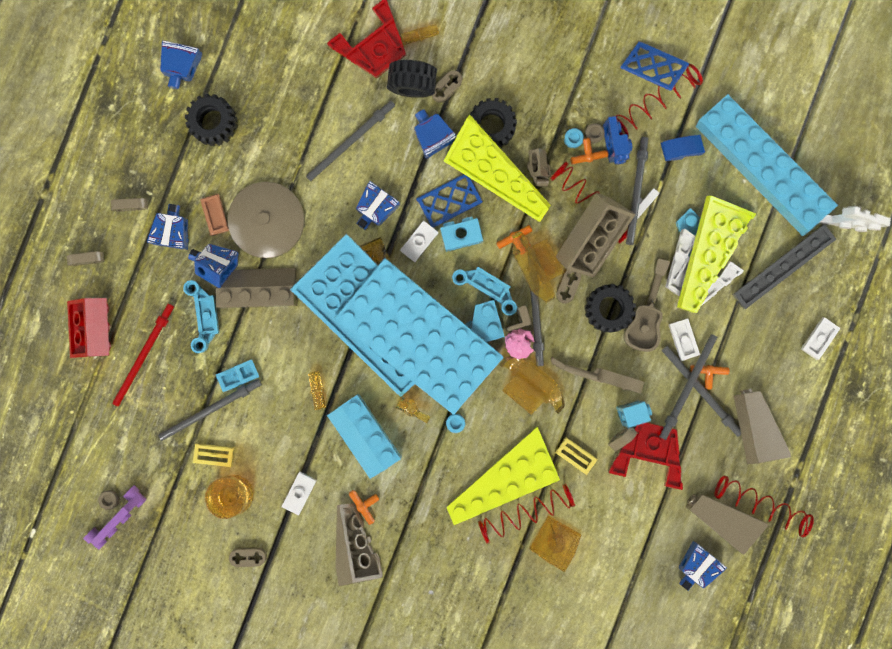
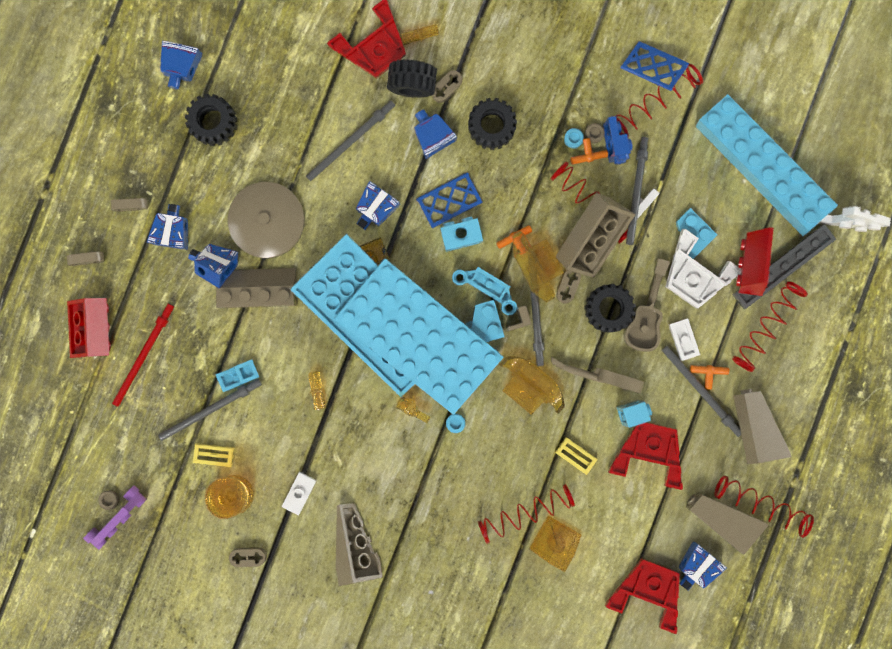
(206, 316): medium azure plate -> none
(214, 214): nougat tile -> none
(362, 506): orange piece -> none
(364, 436): medium azure slope -> none
(419, 241): white plate -> none
(489, 166): neon yellow wing -> none
(513, 476): neon yellow wing -> none
(519, 343): bright pink piece -> none
(538, 167): dark tan piece -> none
(622, 438): dark tan beam -> none
(652, 584): none -> red wing
(671, 420): dark grey bar -> none
(682, 147): blue slope -> none
(714, 244): neon yellow wing -> none
(755, 261): none -> red slope
(800, 292): none -> red piece
(820, 338): white plate -> none

